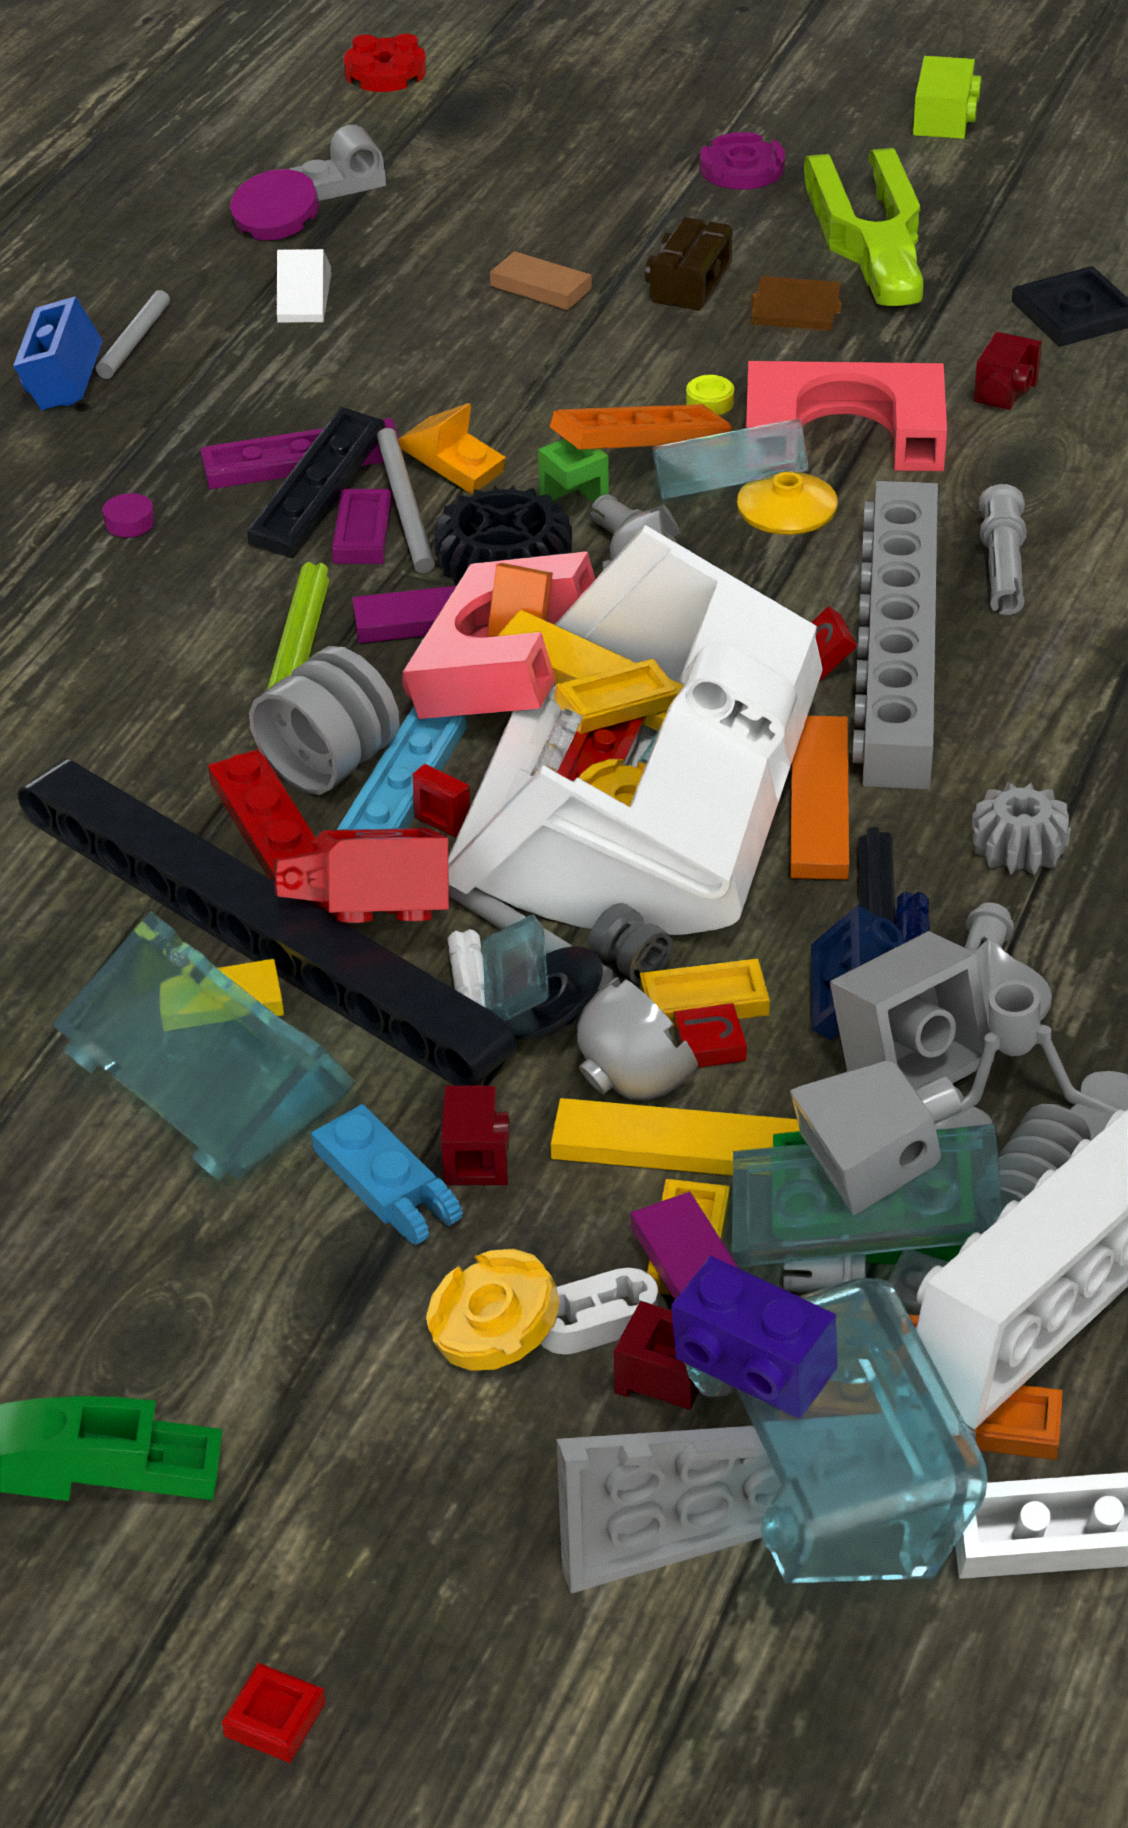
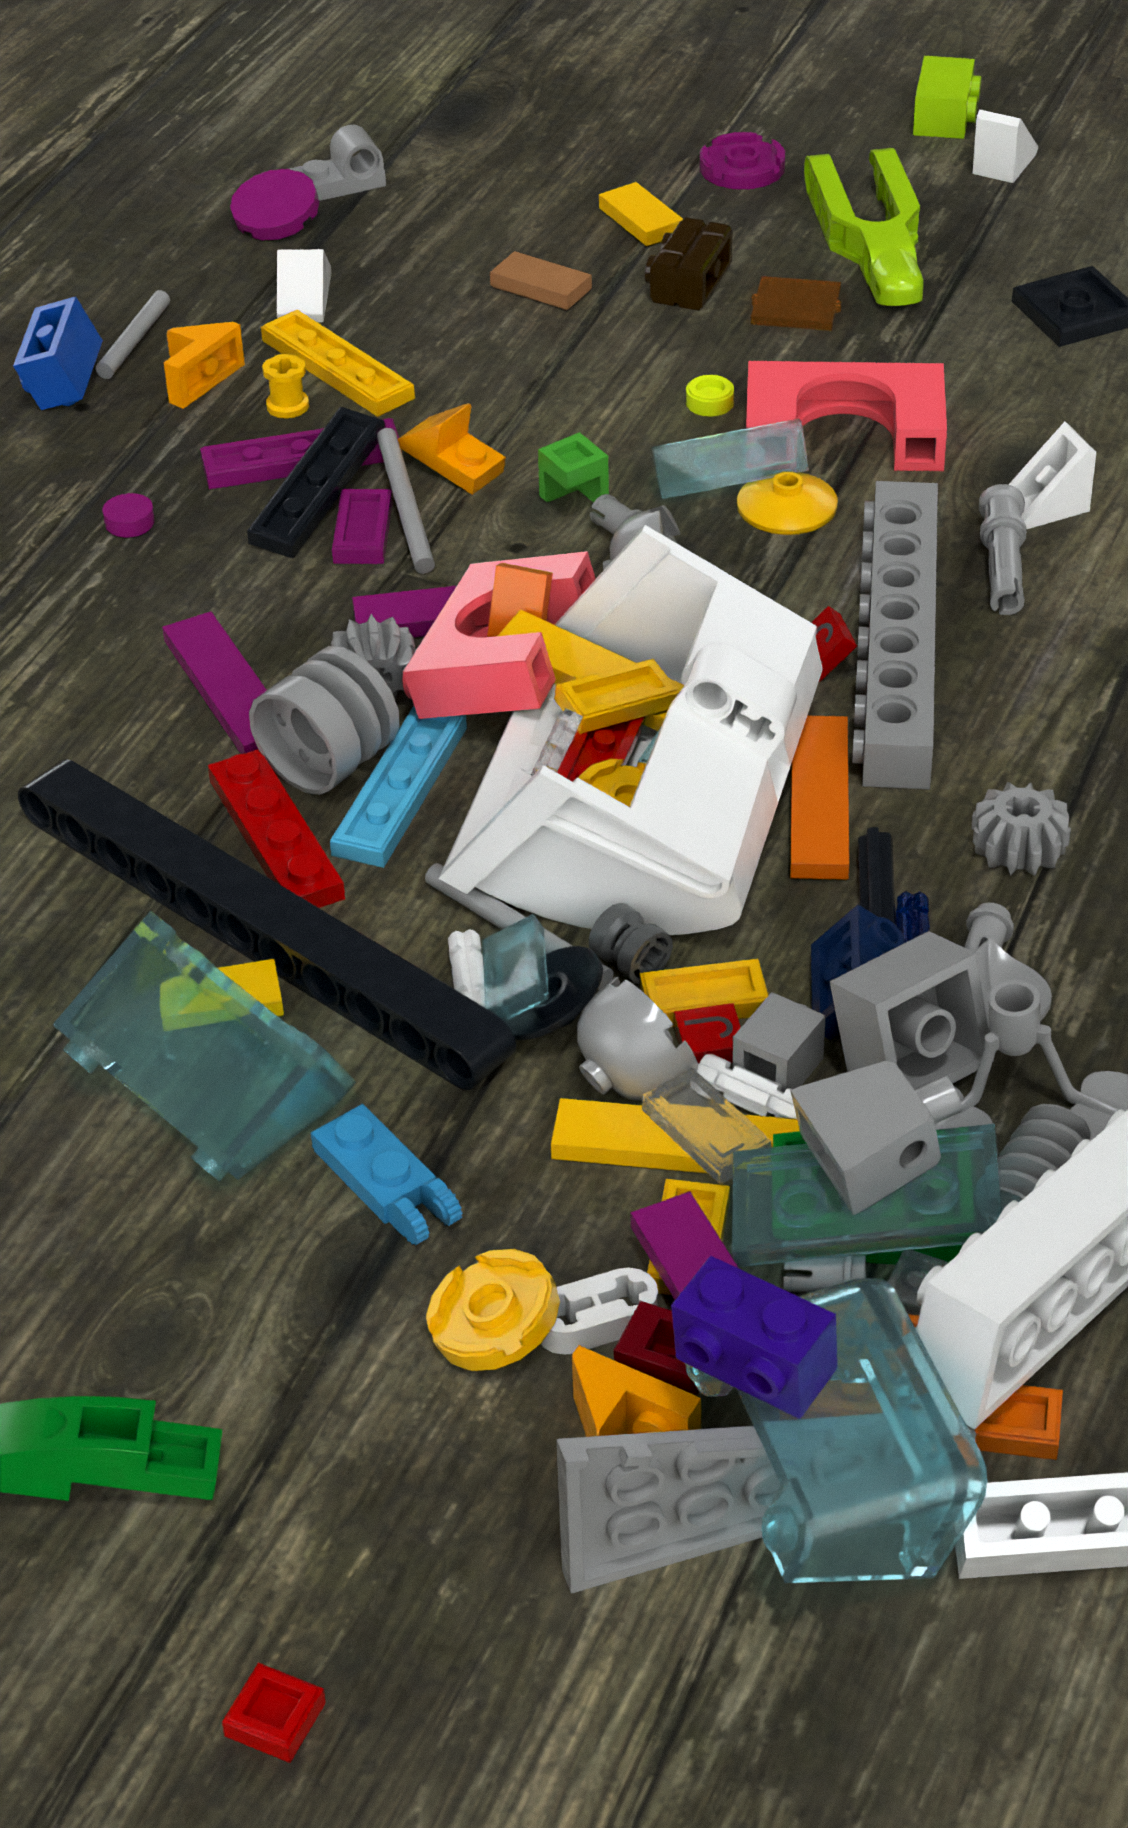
(201, 359): none -> light orange slope
(217, 673): none -> magenta tile
(285, 386): none -> yellow bush
(301, 621): lime axle -> none
(338, 363): none -> yellow tile
(370, 872): hinge -> none
(382, 646): none -> light grey gear
(384, 62): red plate -> none
(440, 799): red tile -> none
(474, 1137): dark red brick -> none
(499, 528): black gear -> none
(626, 1401): none -> light orange slope
(636, 425): orange tile -> none
(639, 213): none -> yellow tile
(702, 1123): none -> clear tile
(747, 1088): none -> white axle
(781, 1041): none -> light grey brick
(1001, 146): none -> white slope
(1006, 369): dark red brick -> none
(1057, 479): none -> white slope

